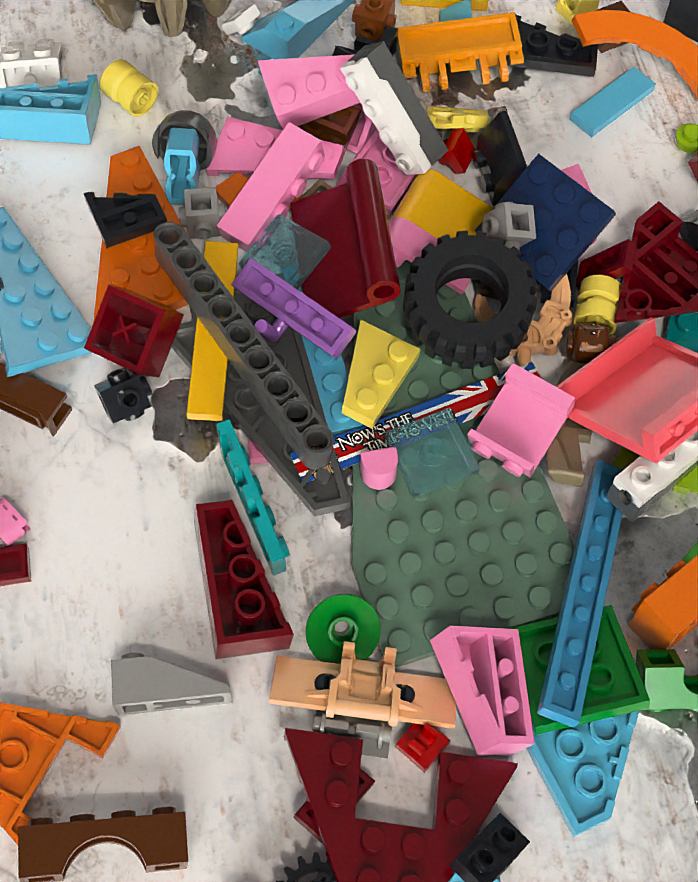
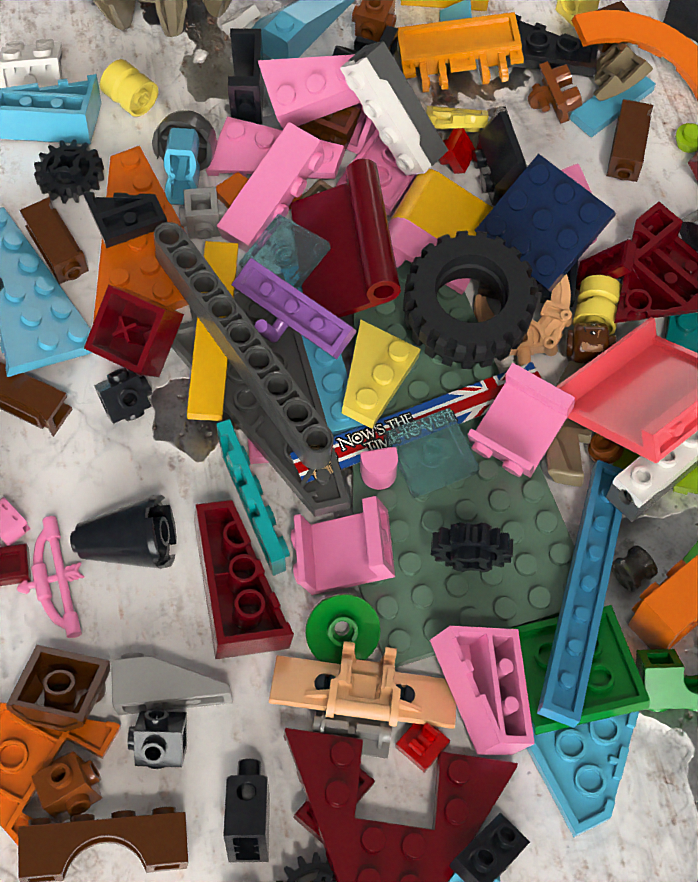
(41, 580): none -> bright pink piece
(54, 241): none -> reddish brown window
(58, 688): none -> reddish brown slope
(68, 786): none -> dark orange brick
(69, 171): none -> black gear
(129, 535): none -> black cone
(159, 738): none -> black brick
(247, 84): none -> black panel
(247, 814): none -> black torso
(343, 549): none -> bright pink panel
(472, 547): none -> black gear
(510, 222): light grey brick -> none
(551, 93): none -> dark orange hips
(604, 449): none -> dark orange plate
(618, 71): none -> dark tan slope
(630, 140): none -> reddish brown window
(634, 568): none -> clear smoke wheel

